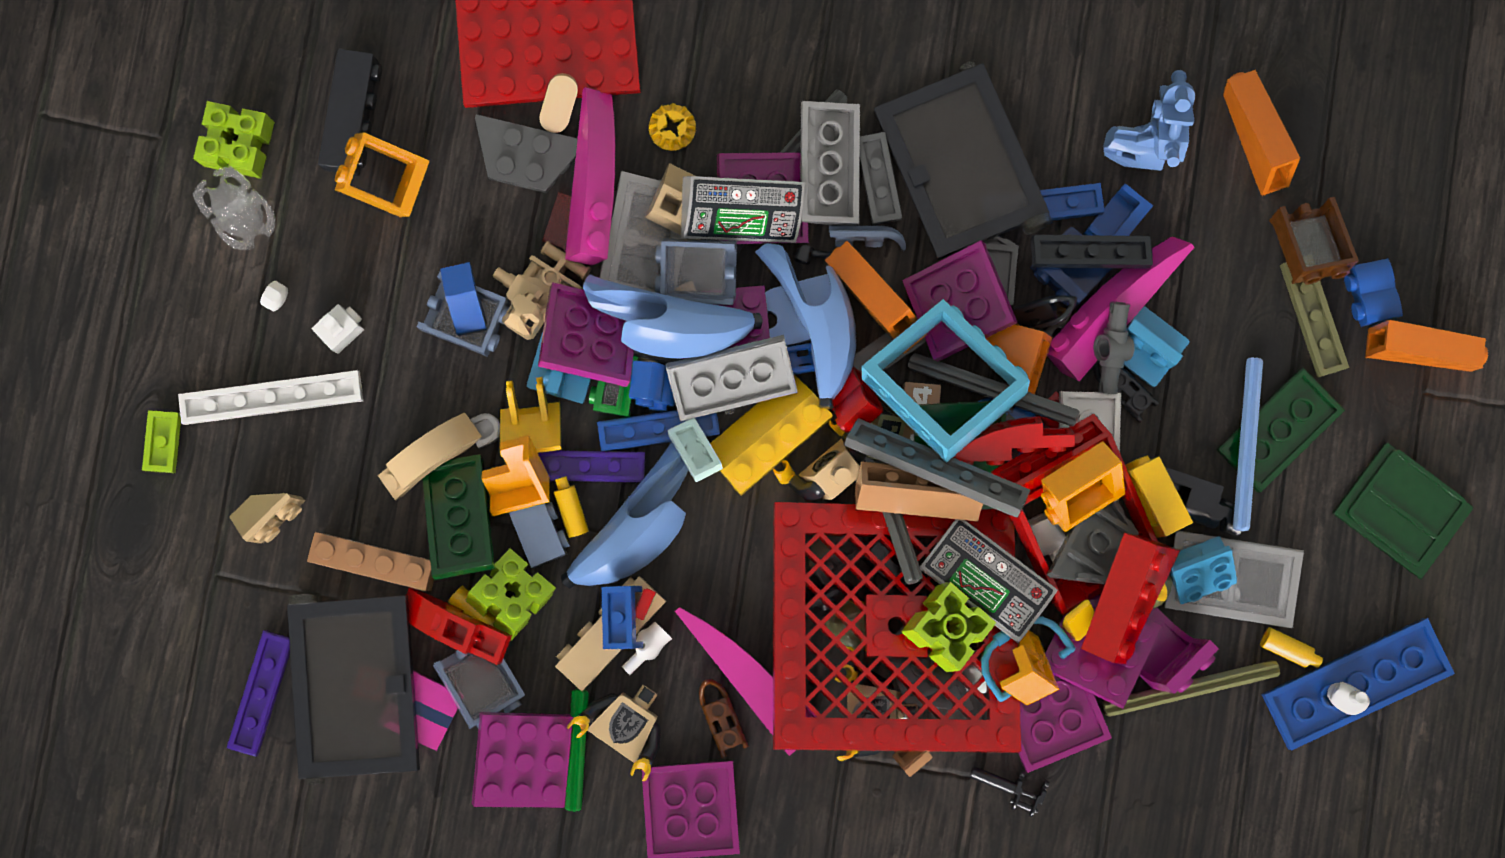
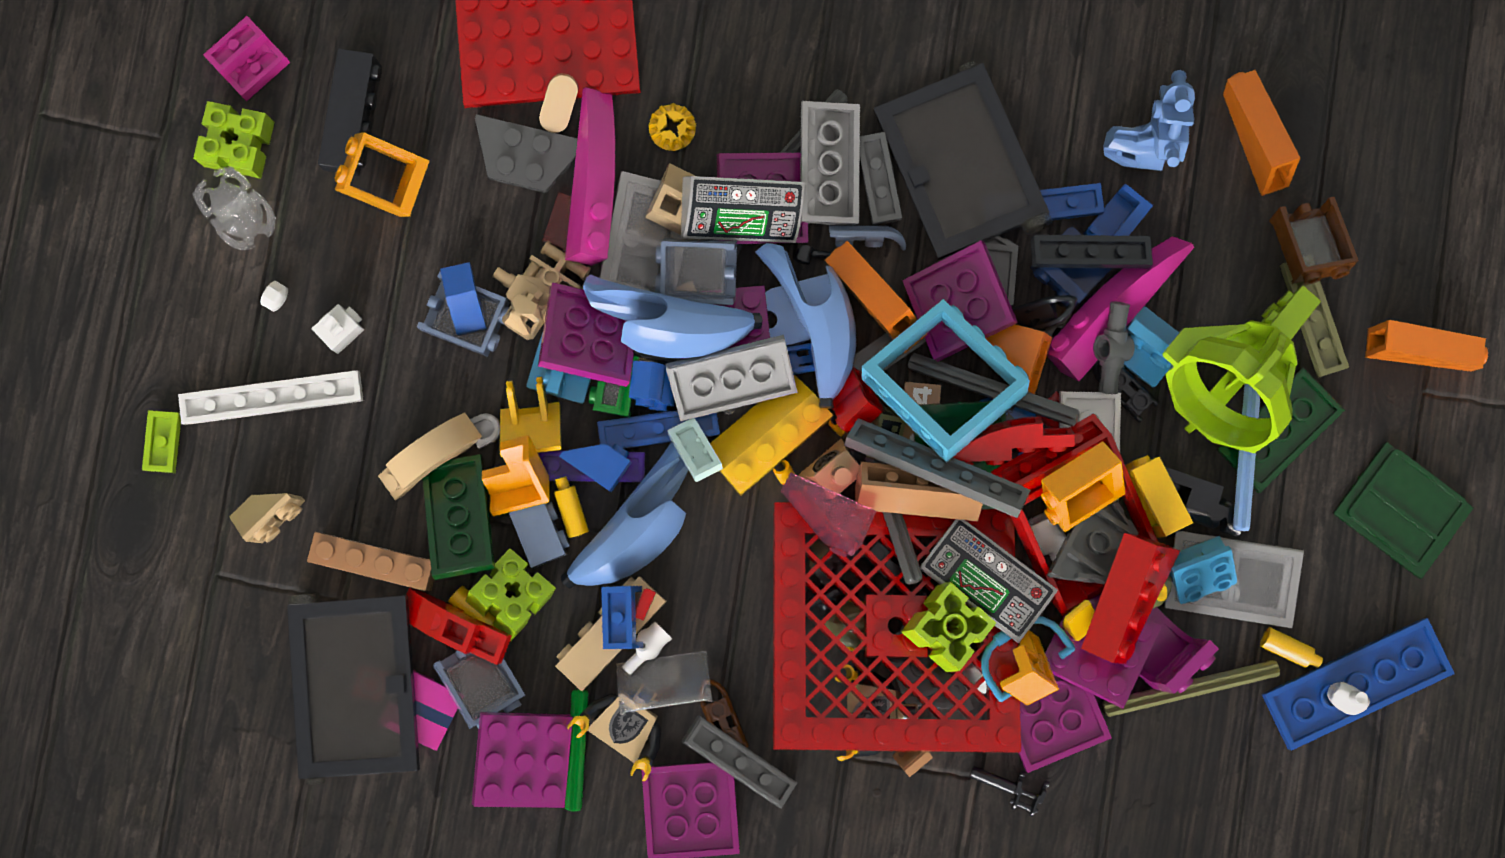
(246, 58): none -> dark pink slope
(260, 693): dark purple tile -> none
(600, 463): none -> blue slope
(664, 682): none -> clear piece
(739, 762): none -> dark grey tile
(741, 669): dark pink slope -> none
(830, 515): none -> clear pink slope
(1253, 355): none -> lime plate
(1373, 292): blue brick -> none

